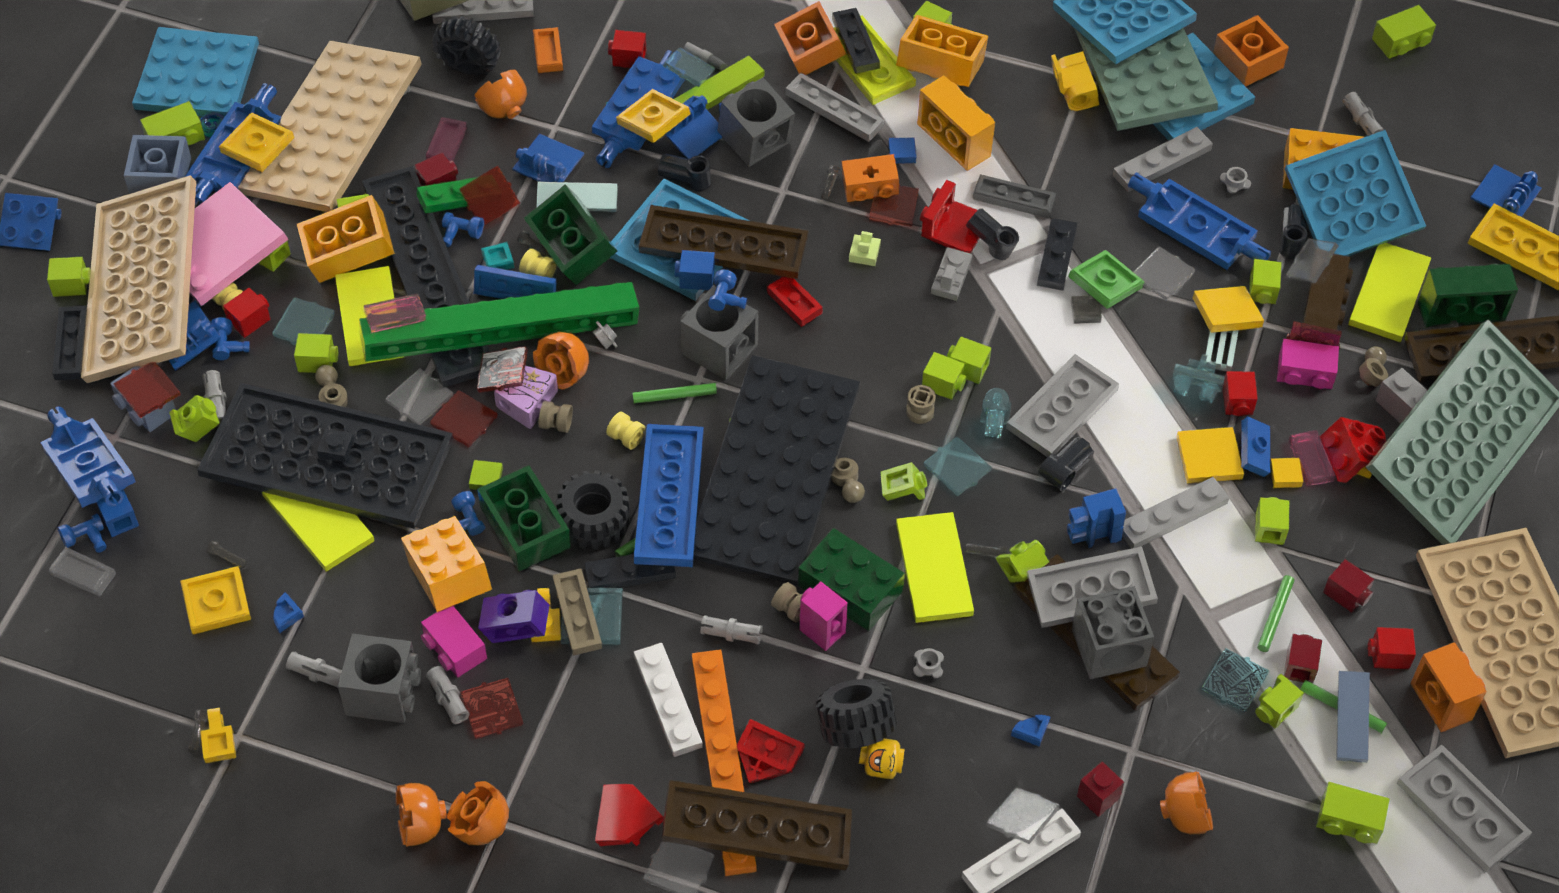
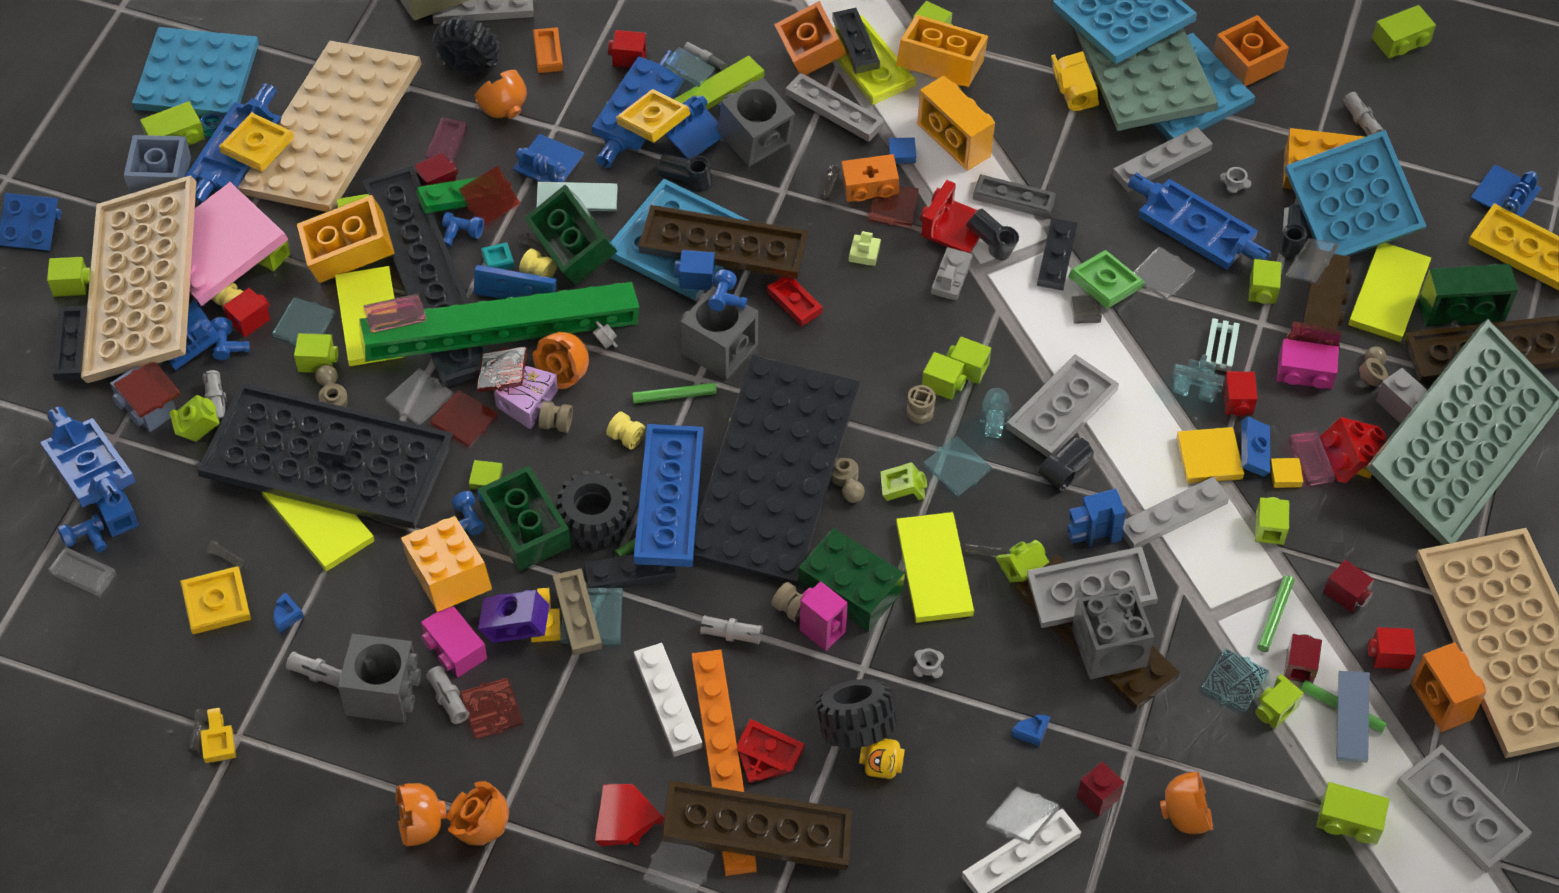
(1228, 309): yellow tile -> none

